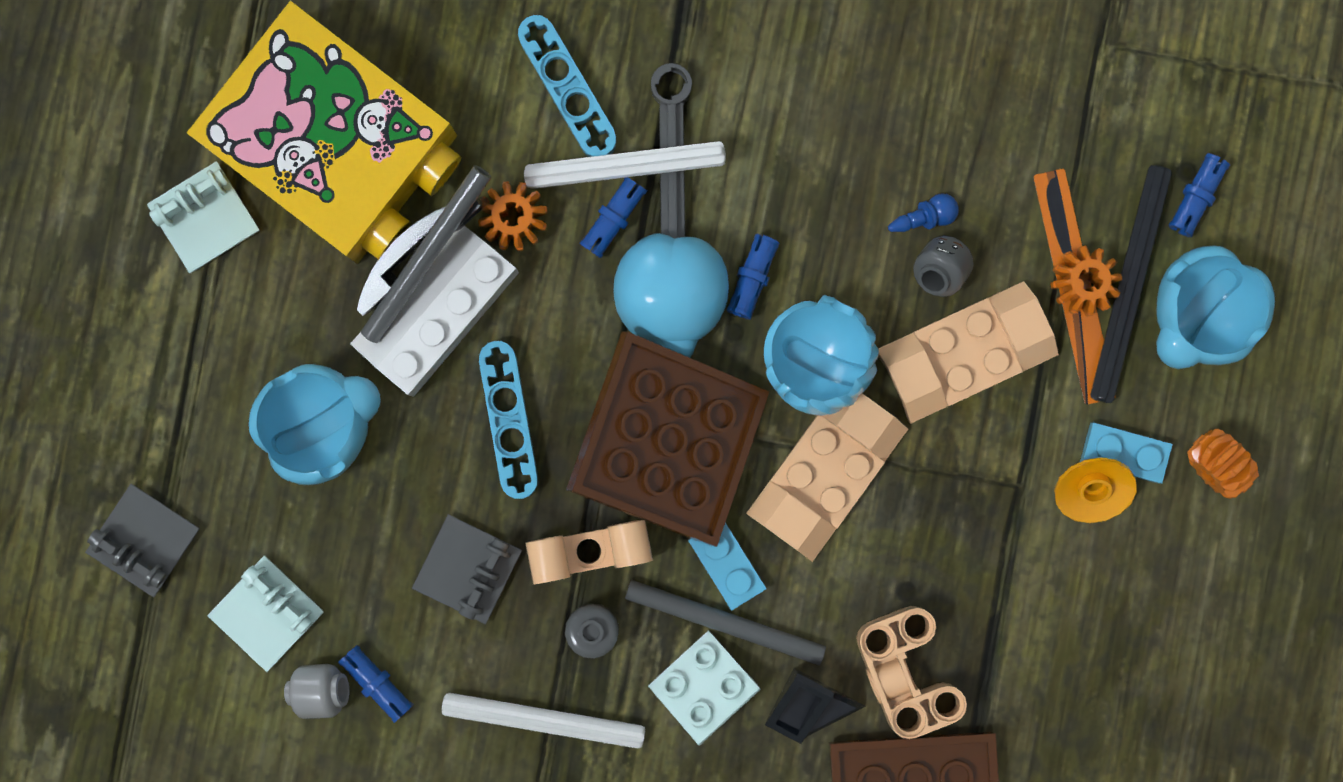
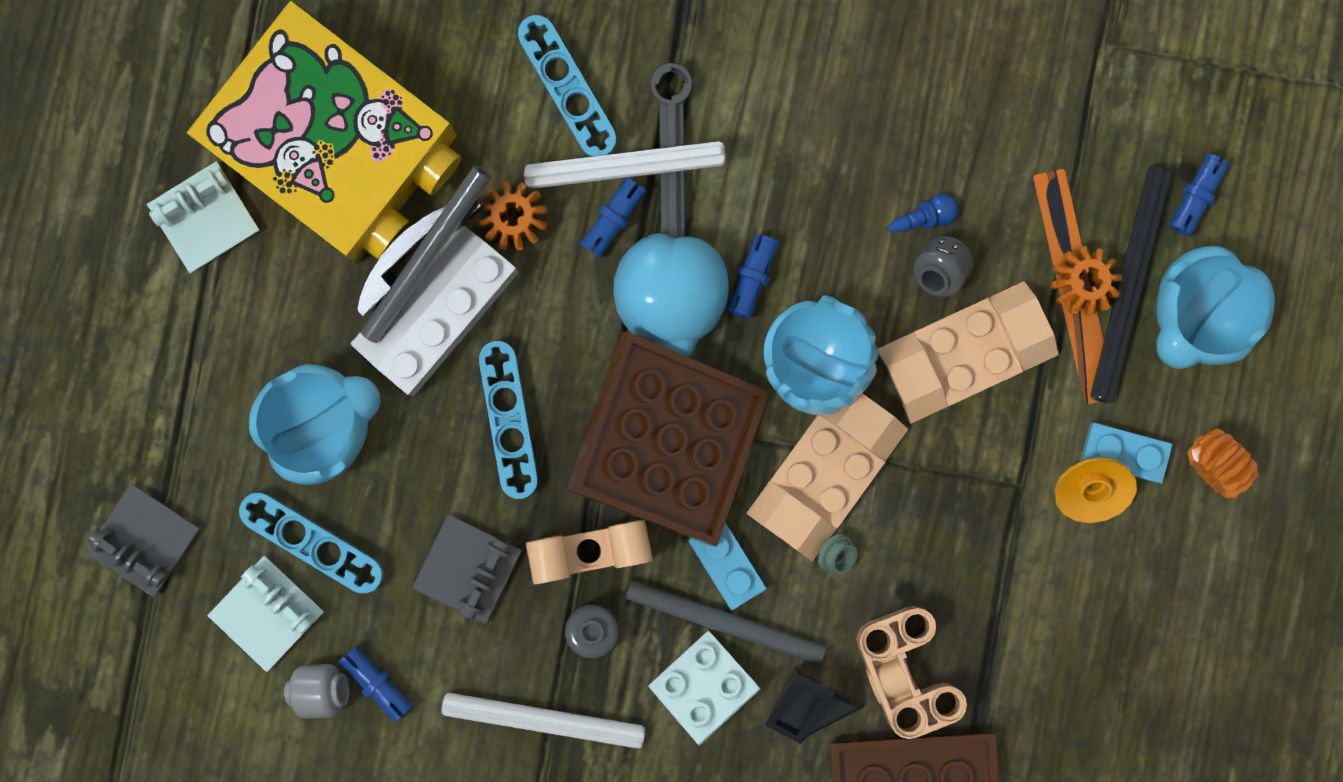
(309, 547): none -> medium azure beam
(837, 554): none -> sand green plate

